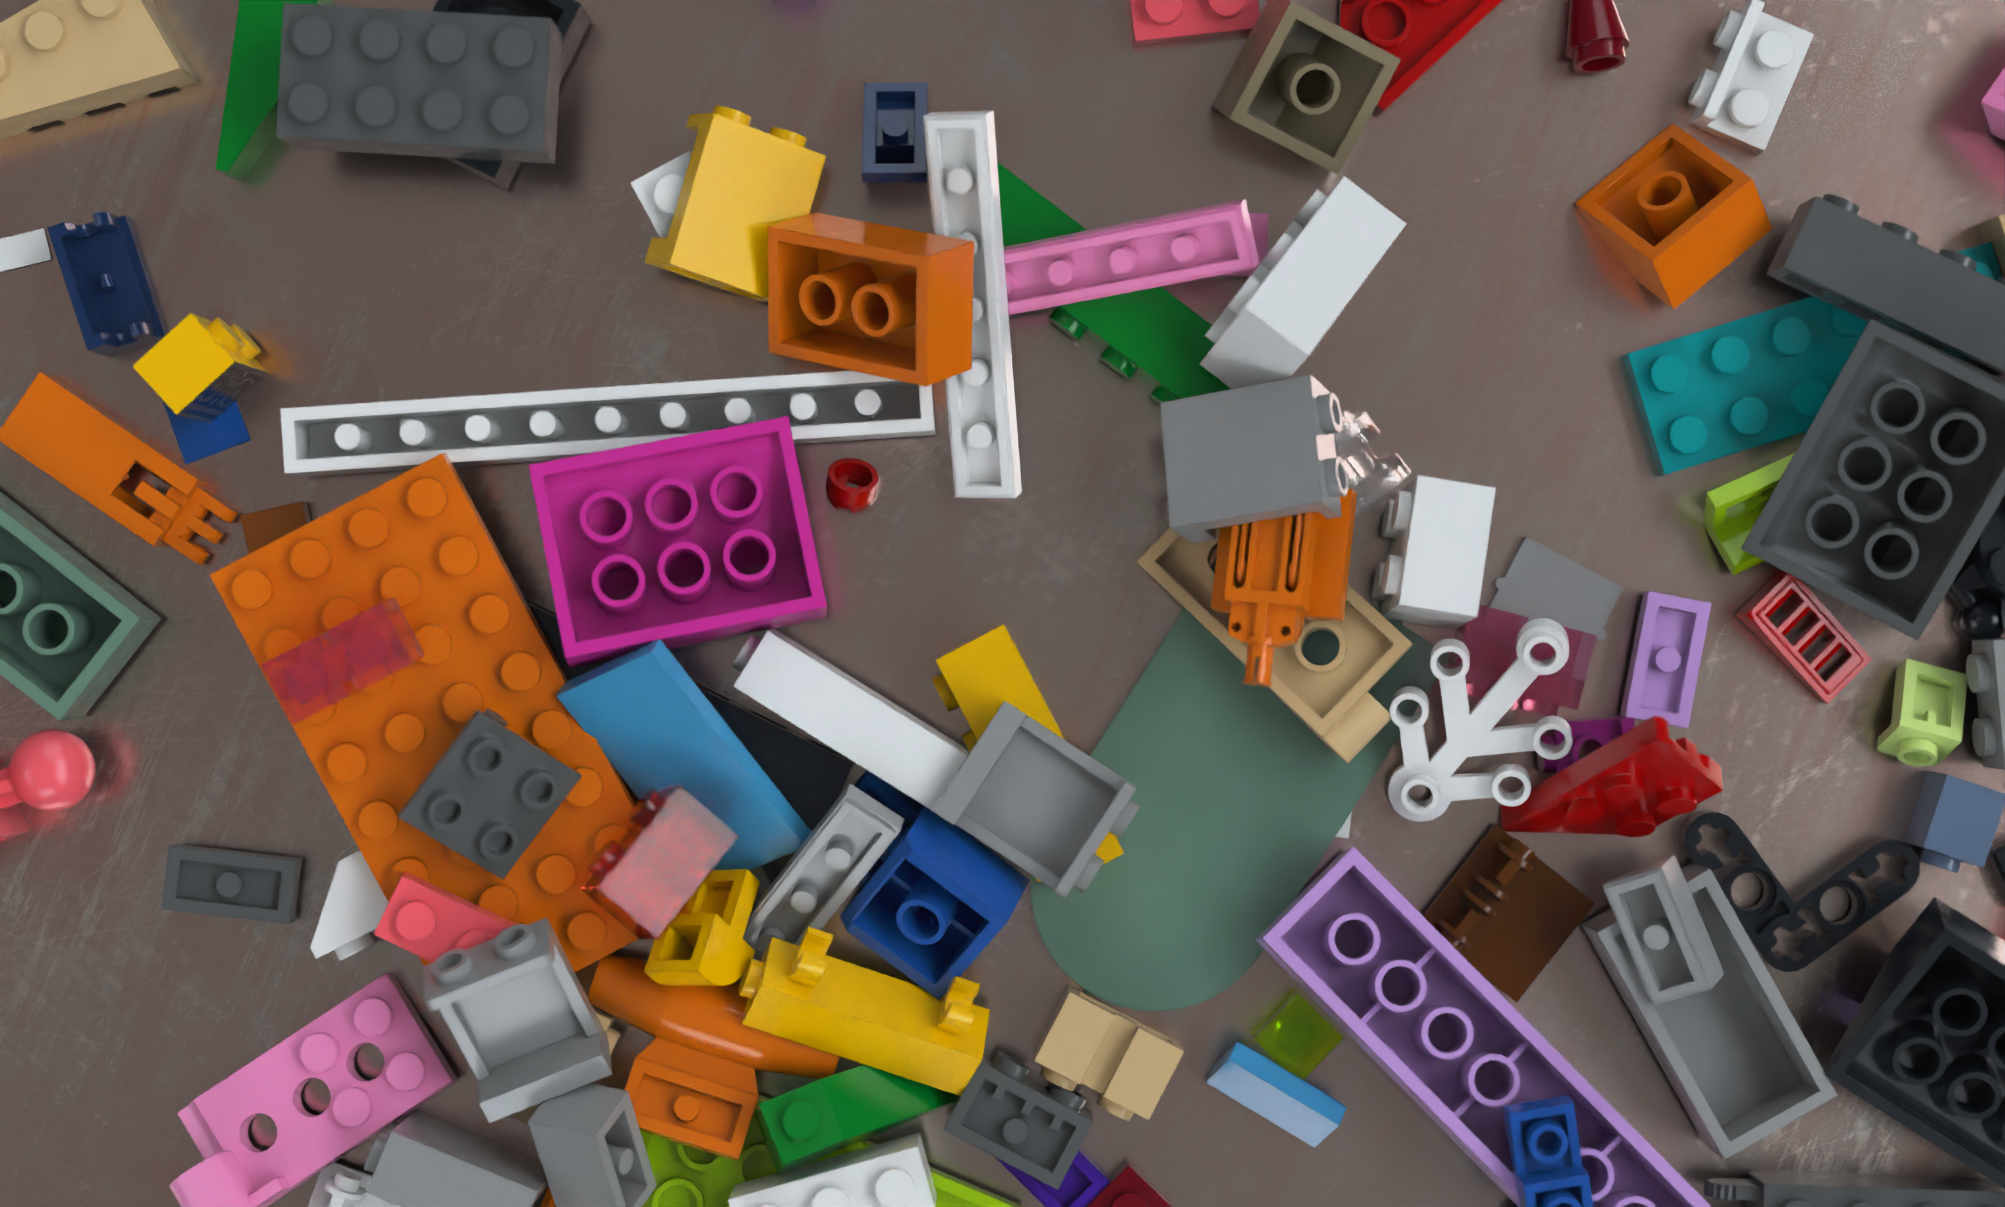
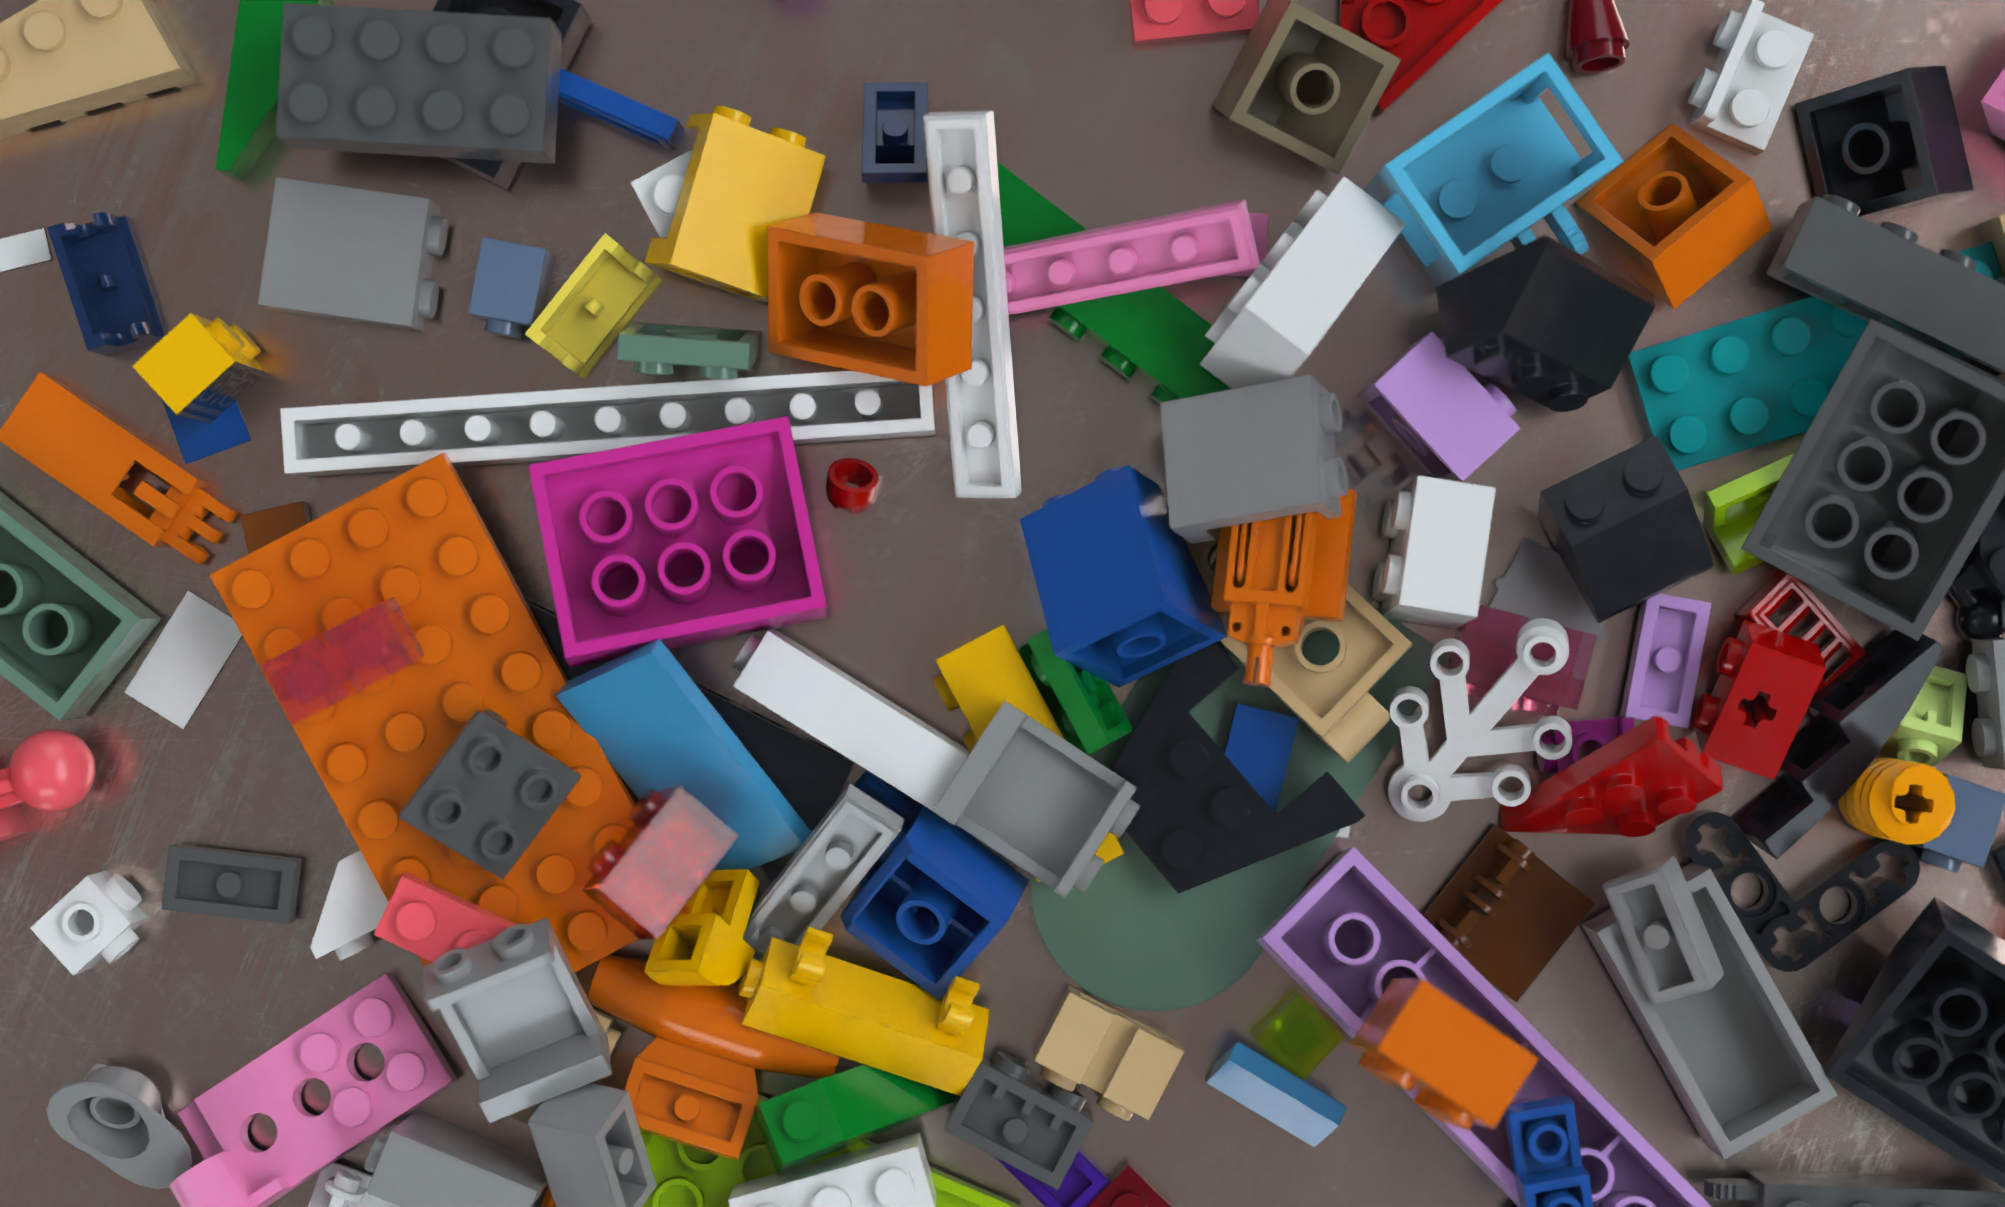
(92, 922): none -> white brick
(121, 1124): none -> light grey piece
(185, 660): none -> white sticker
(352, 255): none -> light grey brick
(510, 286): none -> sand blue brick
(594, 306): none -> light yellow hinge
(619, 111): none -> blue tile
(662, 347): none -> sand green plate
(1077, 699): none -> green bracket
(1118, 579): none -> blue slope
(1195, 804): none -> black wing
(1261, 747): none -> blue tile
(1440, 410): none -> lavender brick
(1444, 1052): none -> orange brick
(1494, 175): none -> medium azure piece
(1543, 323): none -> black slope
(1625, 529): none -> black slope
(1758, 732): none -> red brick
(1852, 726): none -> black slope
(1886, 141): none -> black slope
(1899, 801): none -> light orange piece

